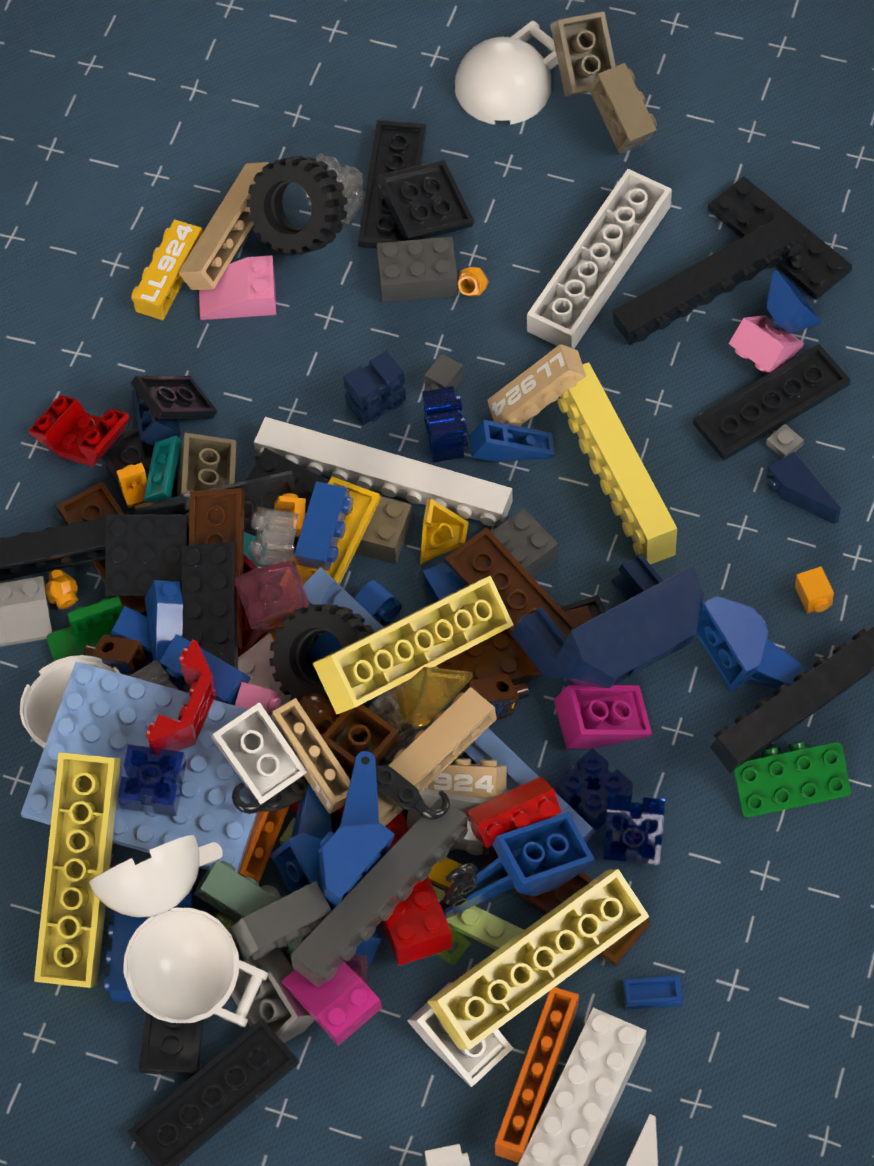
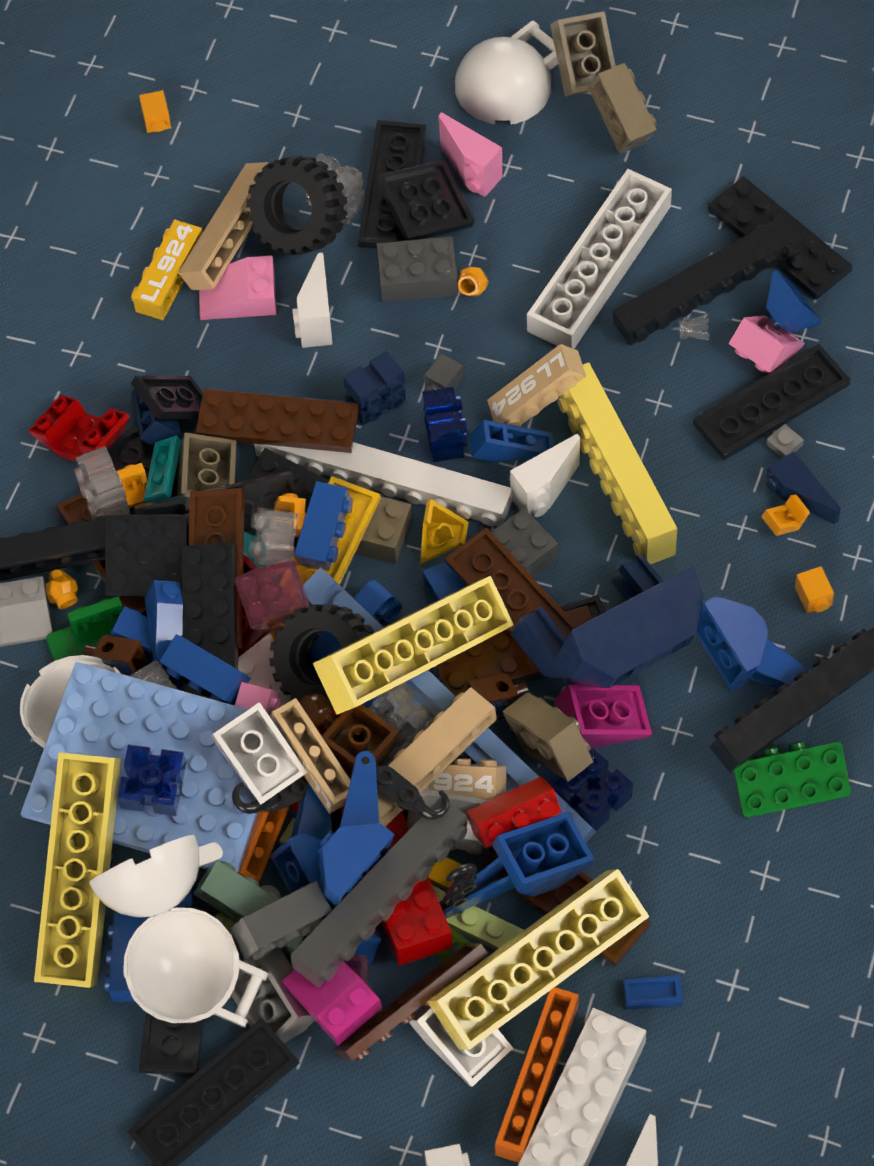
(101, 484): none -> clear brick
(155, 111): none -> light orange brick
(175, 734): red slope -> none
(278, 420): none -> reddish brown plate
(312, 314): none -> white slope
(402, 1008): none -> reddish brown plate
(429, 693): clear yellow slope -> none
(471, 155): none -> bright pink slope
(542, 478): none -> white slope
(548, 736): none -> dark tan brick
(634, 829): clear blue brick -> none
(694, 327): none -> clear piece
(786, 517): none -> light orange bracket

